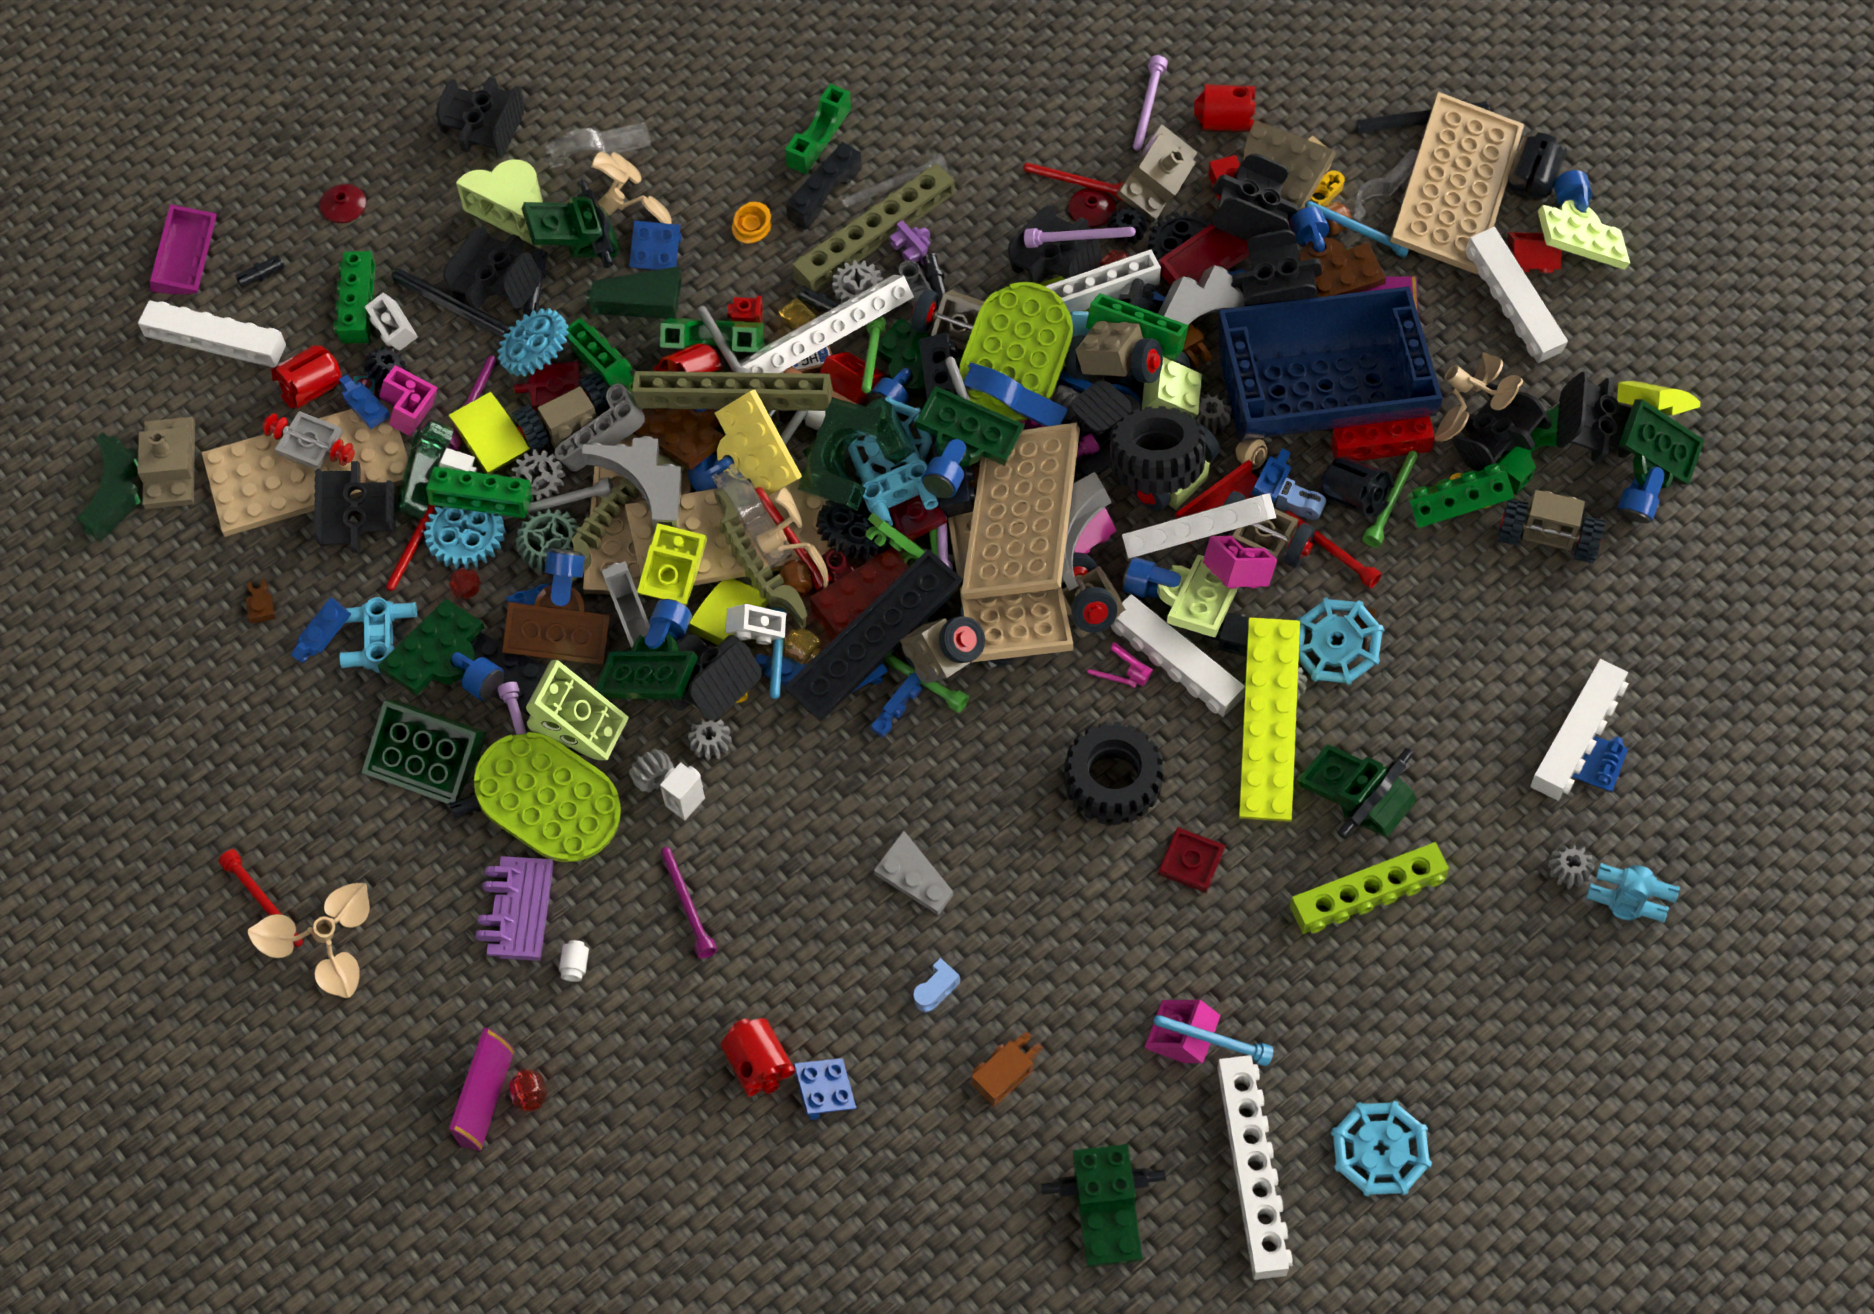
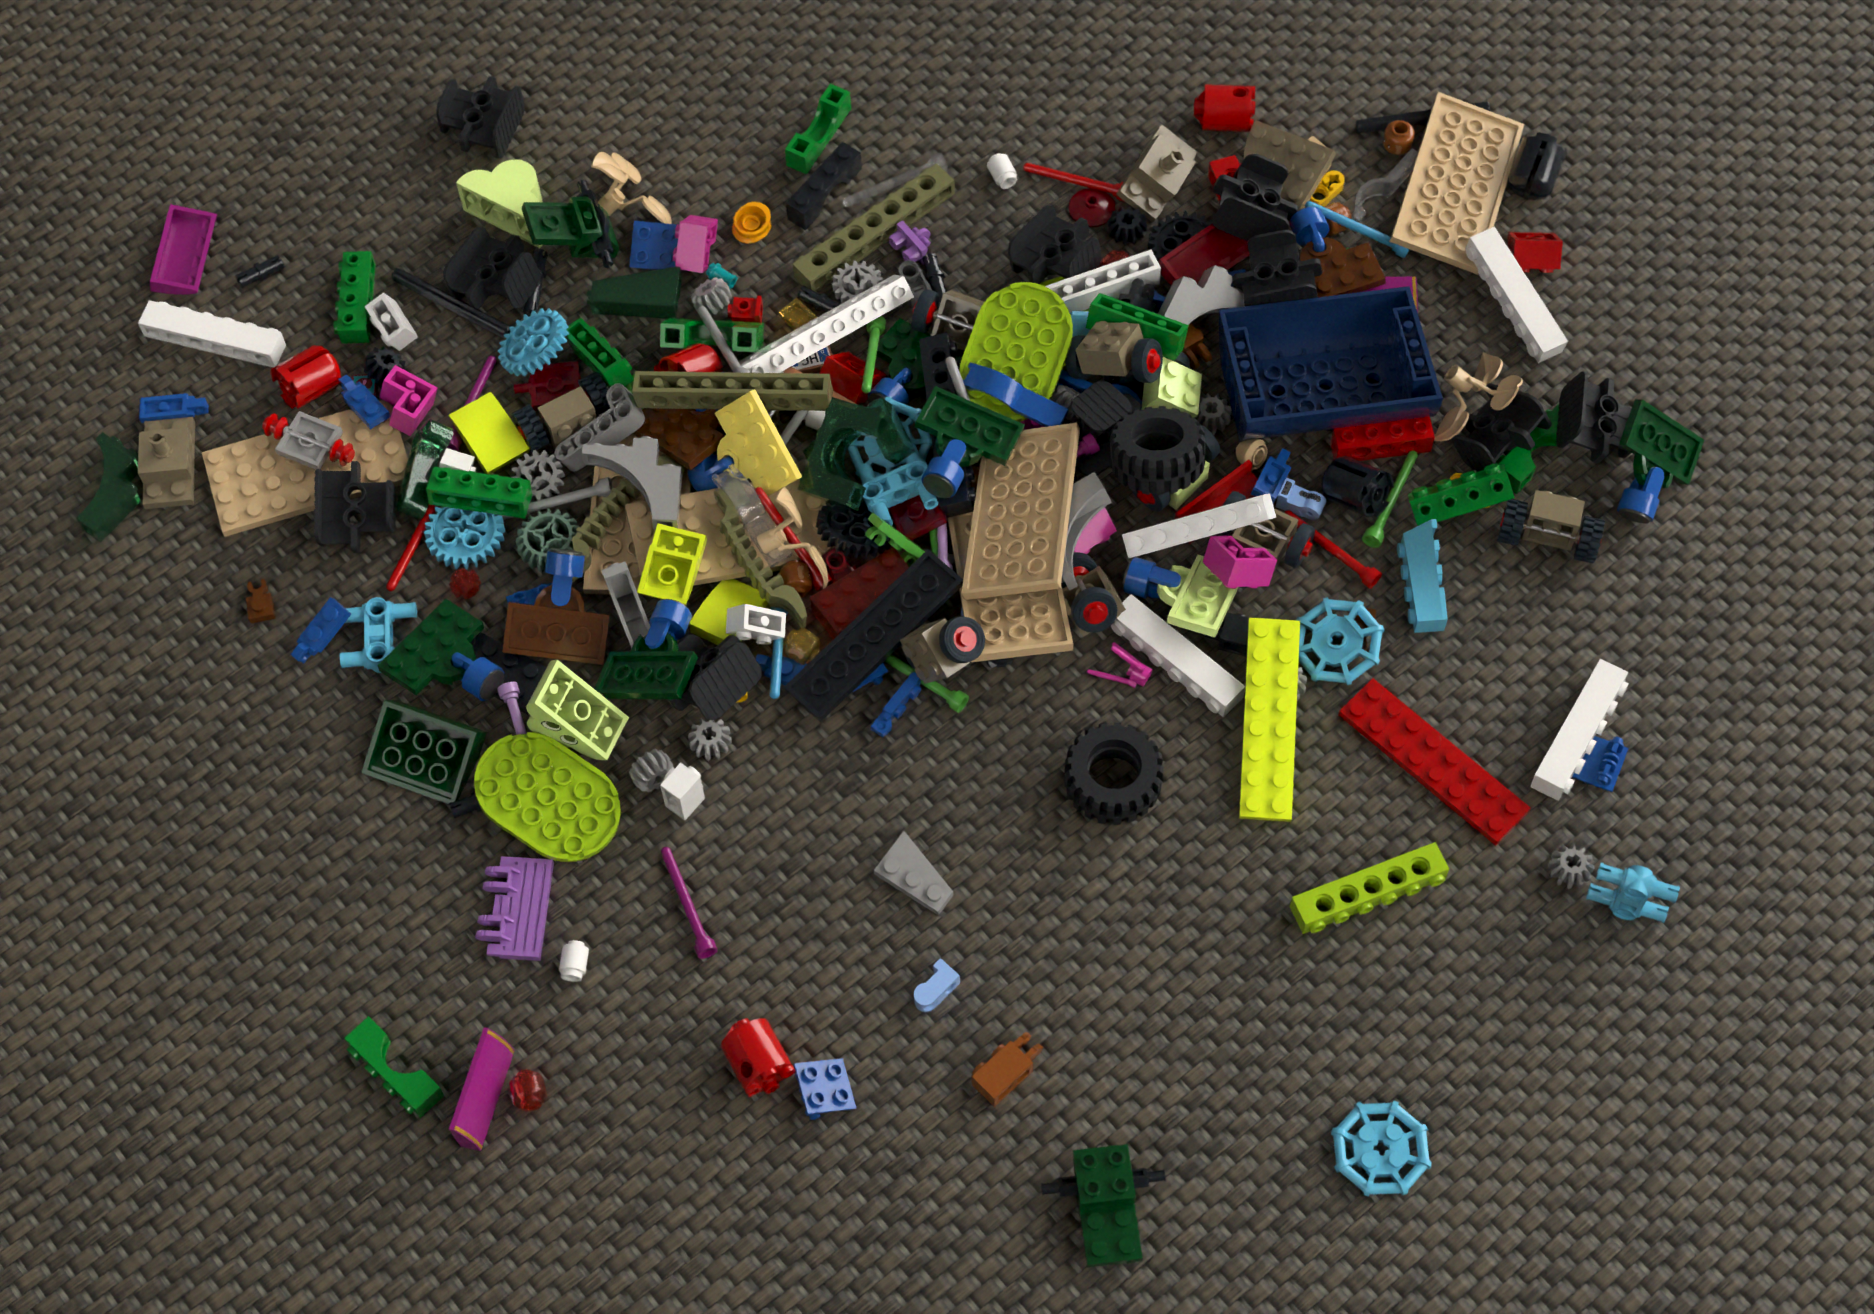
(171, 407): none -> blue hinge
(232, 862): red piece -> none
(334, 975): tan plant -> none
(343, 210): dark red dish -> none
(415, 1089): none -> green arch
(608, 141): clear piece -> none
(694, 238): none -> dark pink brick
(713, 295): none -> light grey gear
(716, 270): none -> teal pin
(1002, 171): none -> white brick
(1034, 238): lavender piece -> none
(1156, 67): lavender piece -> none
(1177, 1045): dark pink slope -> none
(1191, 860): dark red tile -> none
(1260, 1052): dark azure piece -> none
(1263, 1263): white brick -> none
(1363, 789): dark green piece -> none
(1398, 137): none -> dark orange head
(1423, 578): none -> medium azure wedge
(1434, 761): none -> red plate
(1577, 227): yellowish green plate -> none
(1665, 399): neon yellow slope -> none

